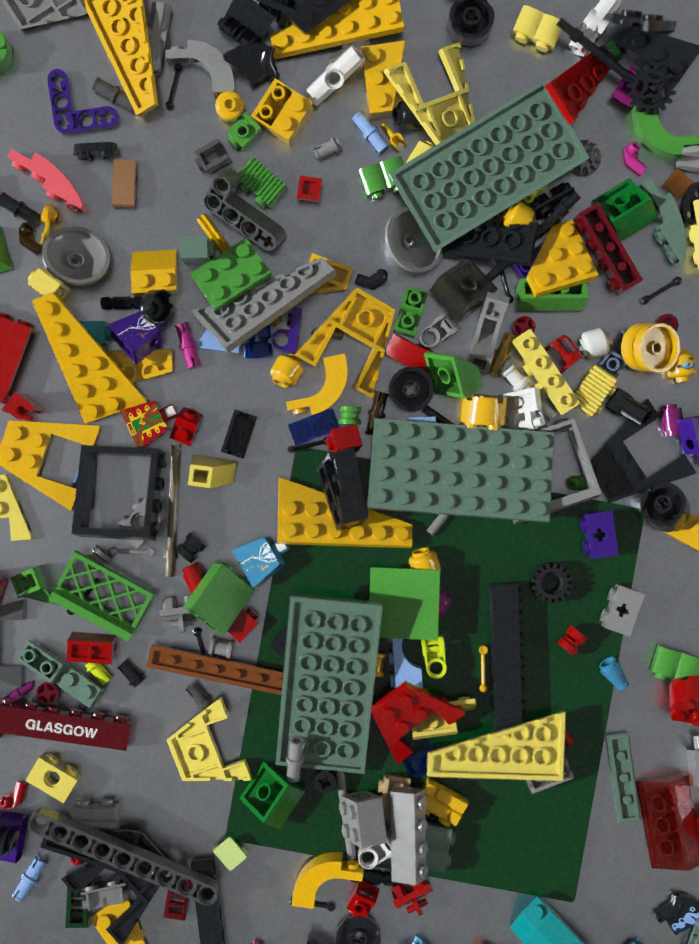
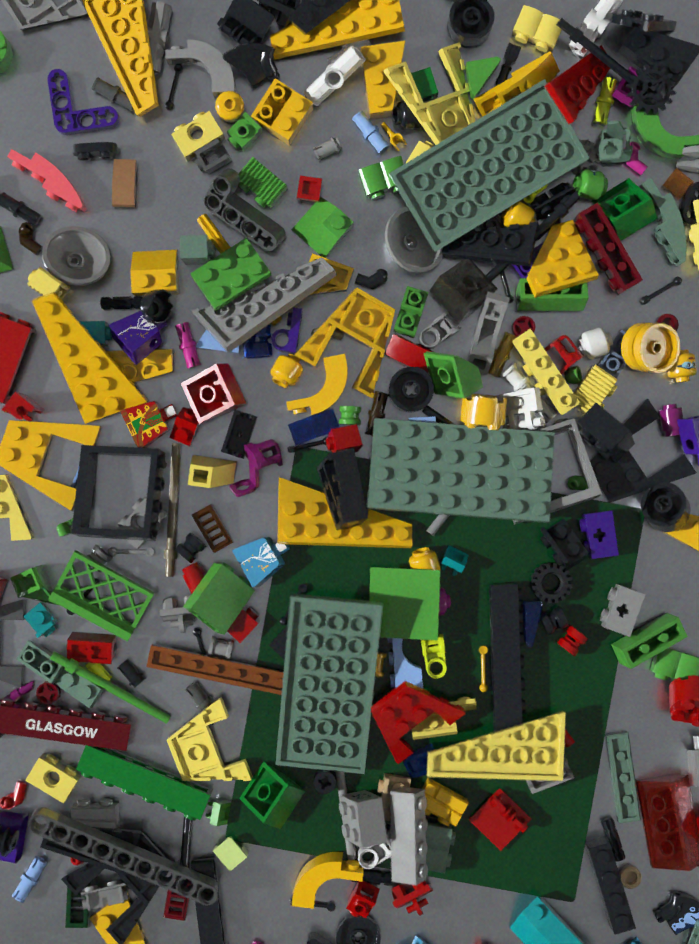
(41, 620): none -> teal bracket
(48, 215): yellow plate -> none
(63, 528): none -> bright green hand
(72, 667): none -> bright green bar
(145, 781): none -> green brick
(185, 847): none -> black bar
(201, 525): none -> reddish brown slope
(203, 122): none -> light yellow brick
(213, 392): none -> red slope
(219, 813): none -> bright green tile
(257, 461): none -> magenta piece
(284, 620): none -> black hinge
(294, 759): light grey pin -> none
(323, 227): none -> bright green slope
(425, 83): none -> green panel
(454, 559): none -> teal tile
(478, 74): none -> bright green slope
(500, 819): none -> red hinge
(509, 58): none -> black piece
(521, 80): none -> yellow slope
(531, 617): none -> clear blue slope
(553, 620): none -> black wheel
(565, 544): none -> black bracket
(573, 375): none -> bright green hinge
(590, 184): none -> bright green head
(605, 101): none -> neon yellow pin
(606, 433): none -> black brick
(610, 885): none -> black brick
(613, 50): dark green tile -> none
(613, 837): none -> black axle
(614, 148): none -> sand green piece
(614, 673): dark azure cone -> none
(625, 405): black piece -> none
(630, 876): none -> tan tile
(649, 640): none -> bright green brick

